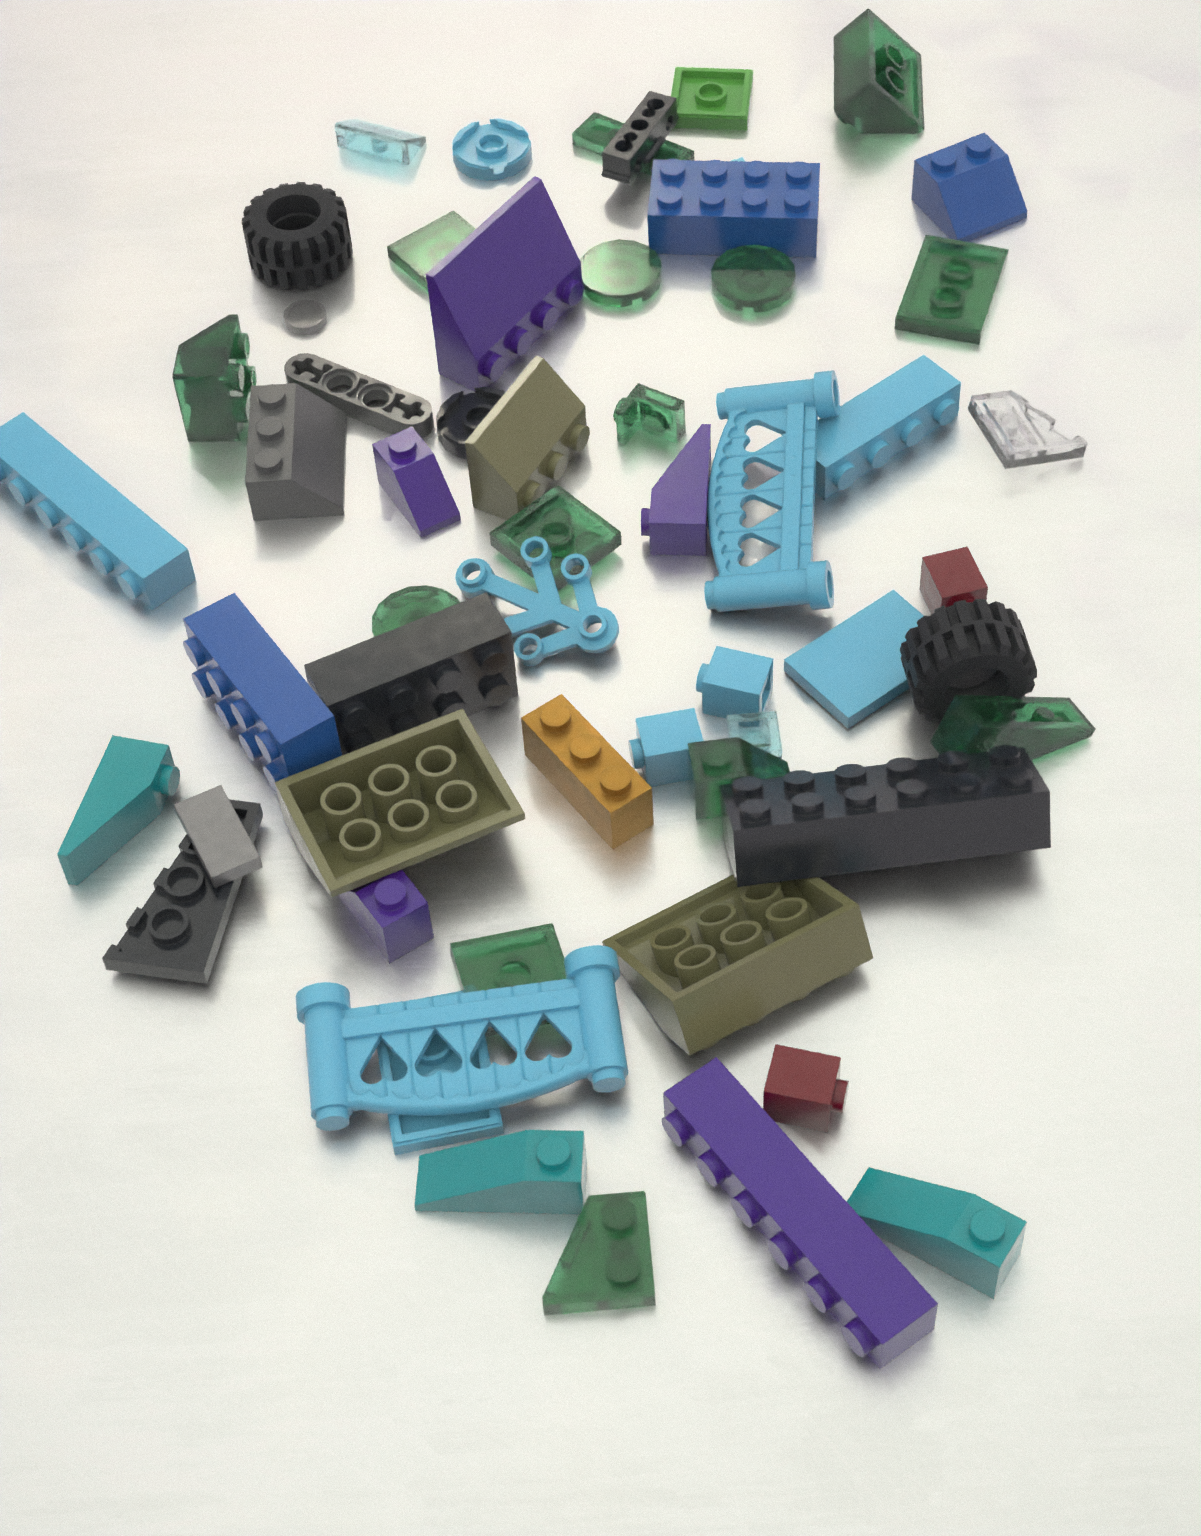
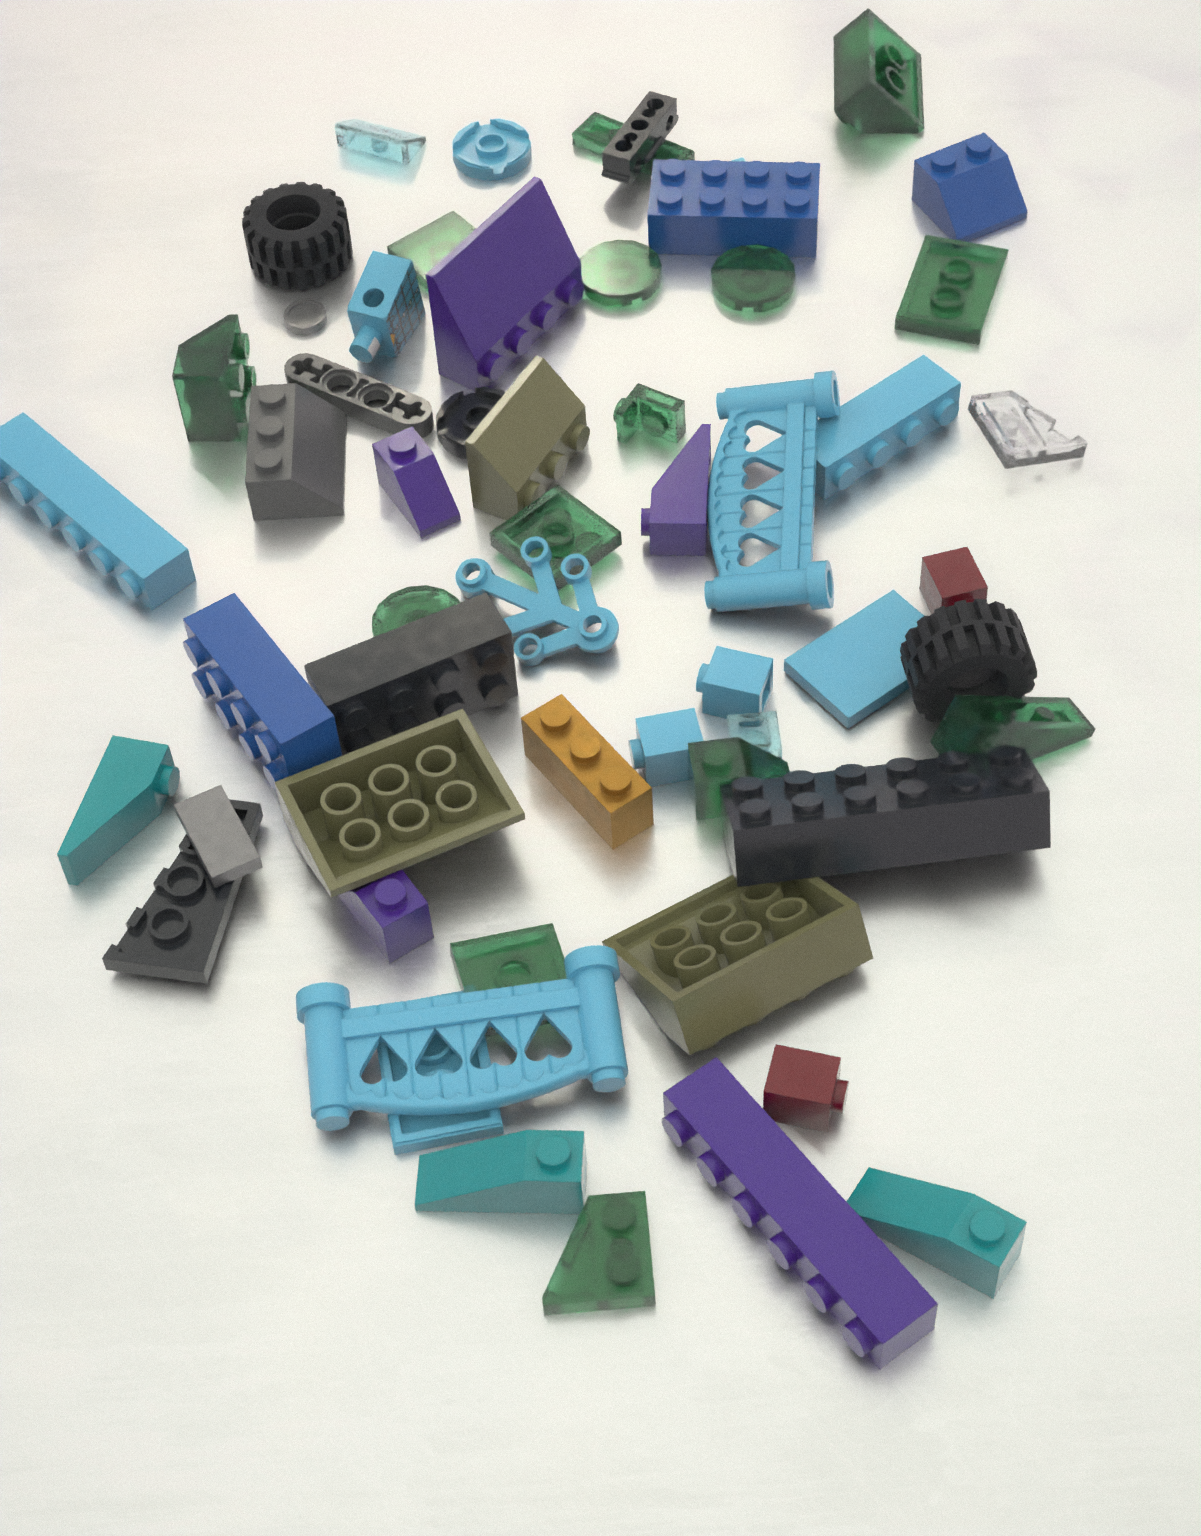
(384, 307): none -> medium azure torso
(712, 97): bright green tile -> none

